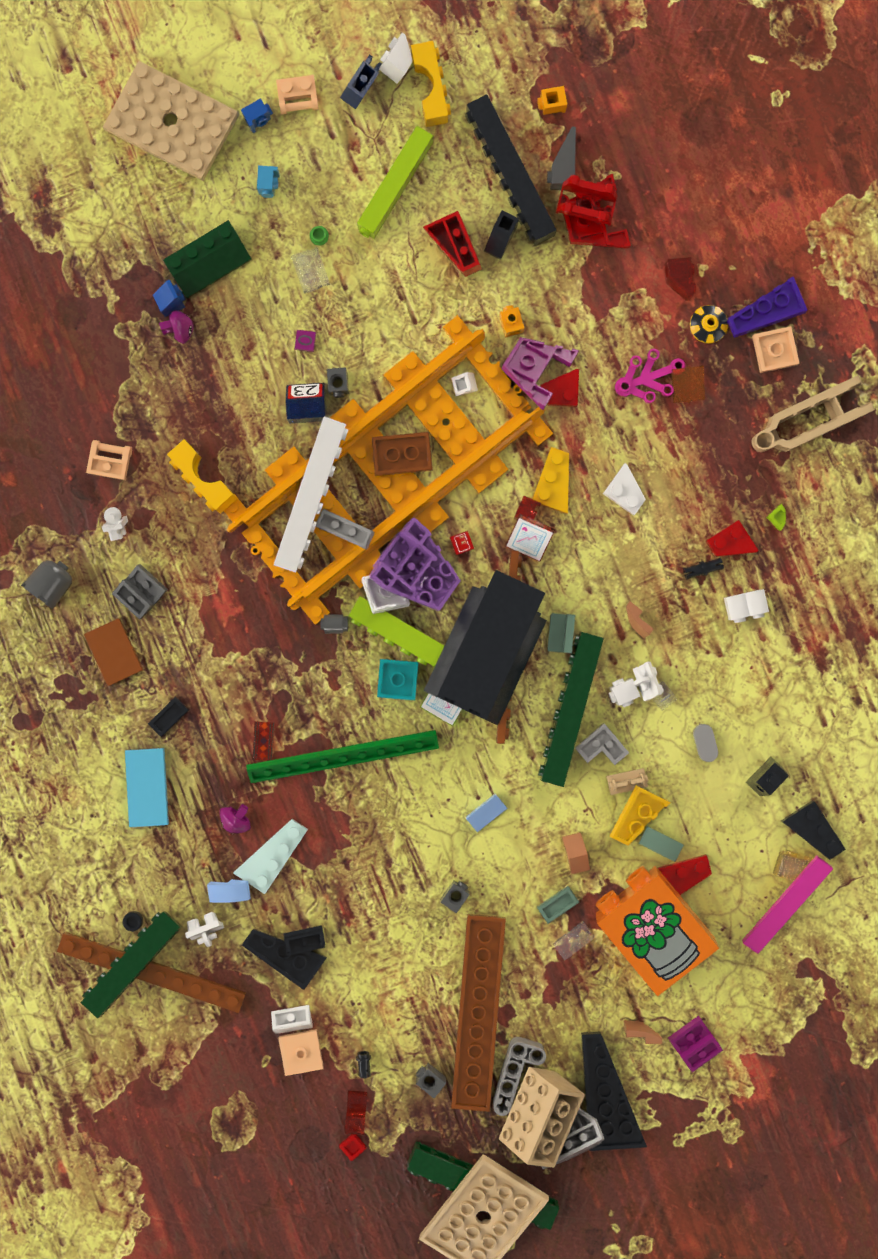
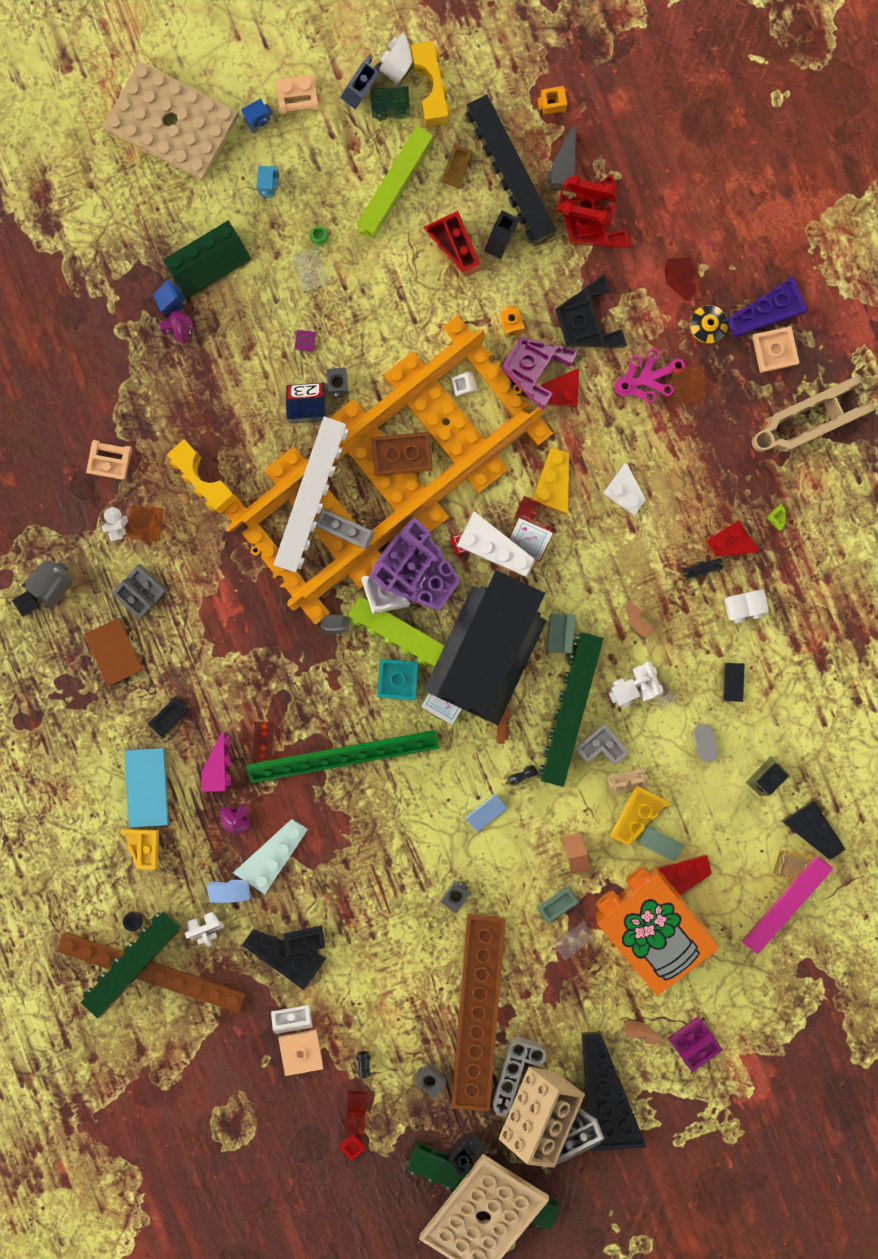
(26, 603): none -> black tile
(143, 847): none -> yellow wing
(145, 523): none -> clear orange piece
(215, 771): none -> dark pink slope
(390, 102): none -> clear green brick
(457, 166): none -> pearl gold tile
(465, 1153): none -> black slope
(493, 546): none -> white wing
(517, 778): none -> black arm
(580, 322): none -> black wing
(733, 682): none -> black tile

